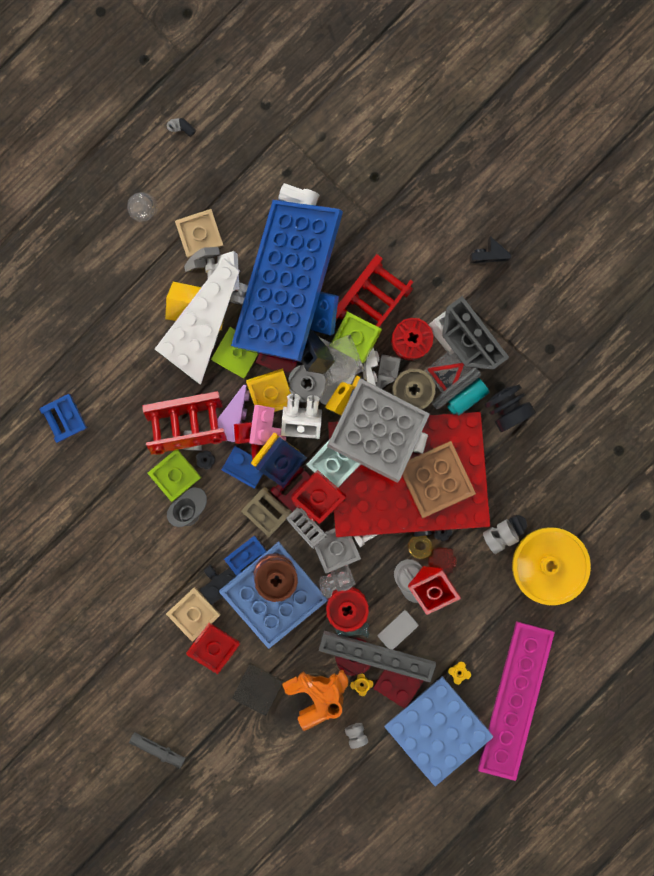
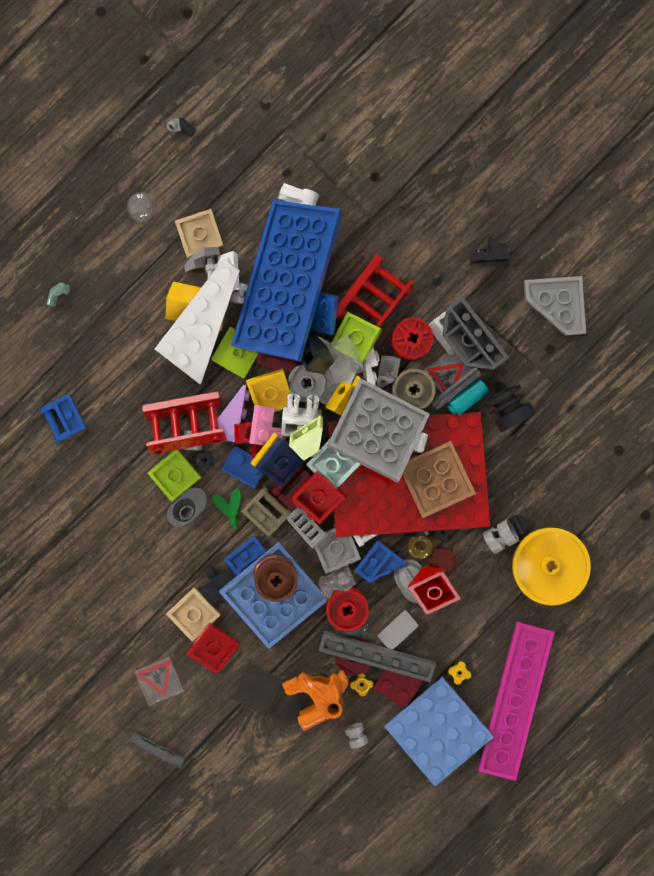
(56, 291): none -> sand green arm
(159, 681): none -> clear piece
(231, 509): none -> green piece
(307, 439): none -> yellowish green slope
(378, 562): none -> blue wing
(559, 302): none -> light grey plate

